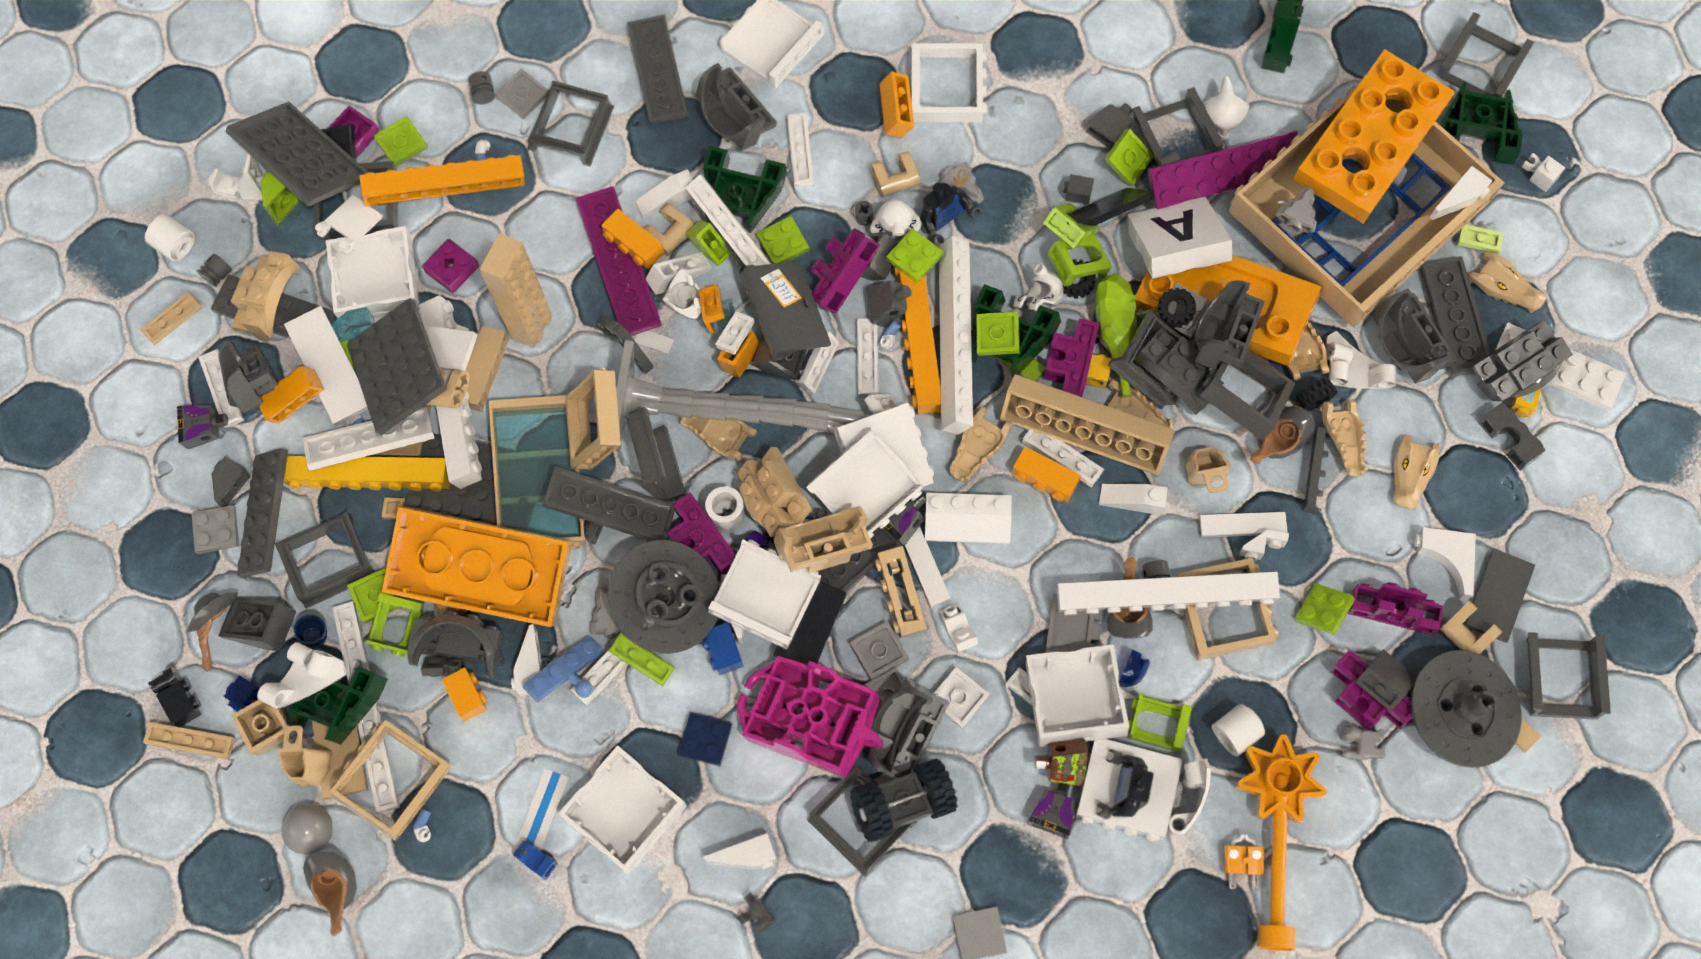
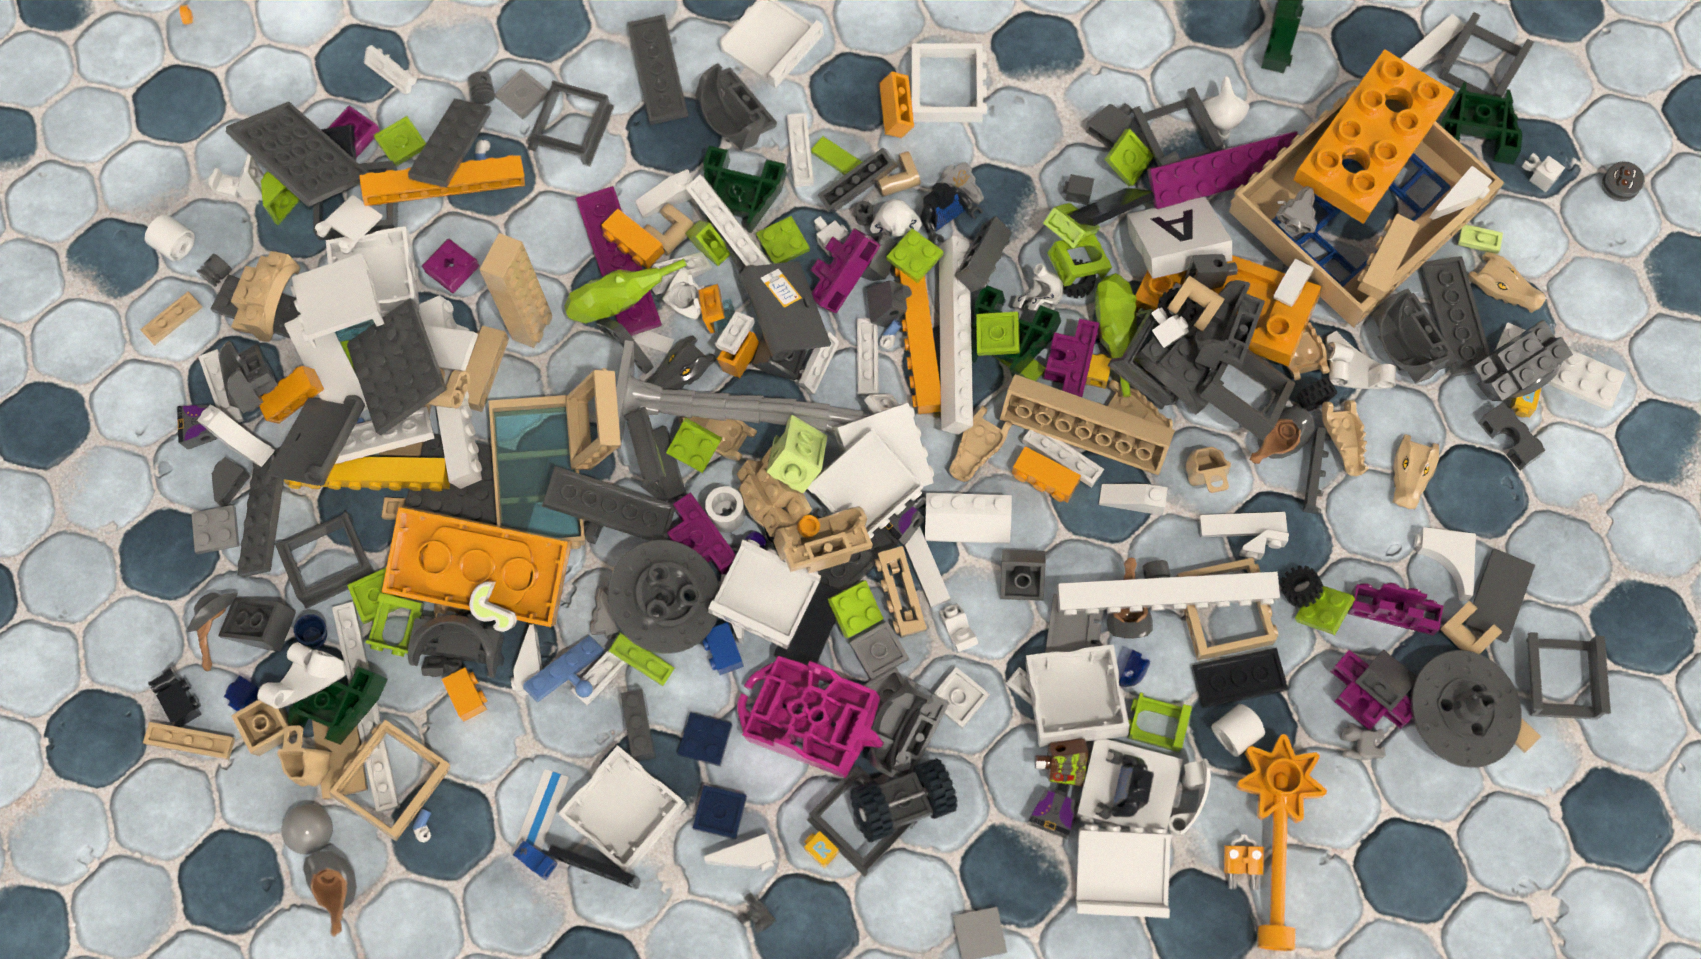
(186, 14): none -> light orange tile
(235, 436): none -> white arch
(316, 440): none -> dark grey door
(335, 297): none -> white panel
(389, 69): none -> white plate
(449, 143): none -> dark grey plate
(487, 611): none -> white animal
(594, 867): none -> black tile
(614, 292): none -> lime piece
(637, 725): none -> dark grey arch
(682, 365): none -> dark grey animal
(694, 445): none -> lime plate
(719, 812): none -> dark blue plate
(797, 454): none -> yellowish green torso
(808, 526): none -> light orange tile
(821, 849): none -> yellow brick
(826, 232): none -> white brick
(835, 156): none -> lime tile
(855, 609): none -> lime plate
(858, 180): none -> dark grey brick
(984, 254): none -> dark grey brick
(1022, 574): none -> dark grey slope
(1123, 871): none -> white panel
(1170, 328): none -> white brick
(1201, 295): none -> tan connector
(1211, 270): none -> dark grey torso
(1239, 678): none -> black tile
(1293, 282): none -> white slope
(1302, 597): none -> black tyre
(1387, 257): none -> tan brick
(1434, 42): none -> white tile
(1623, 181): none -> dark grey head

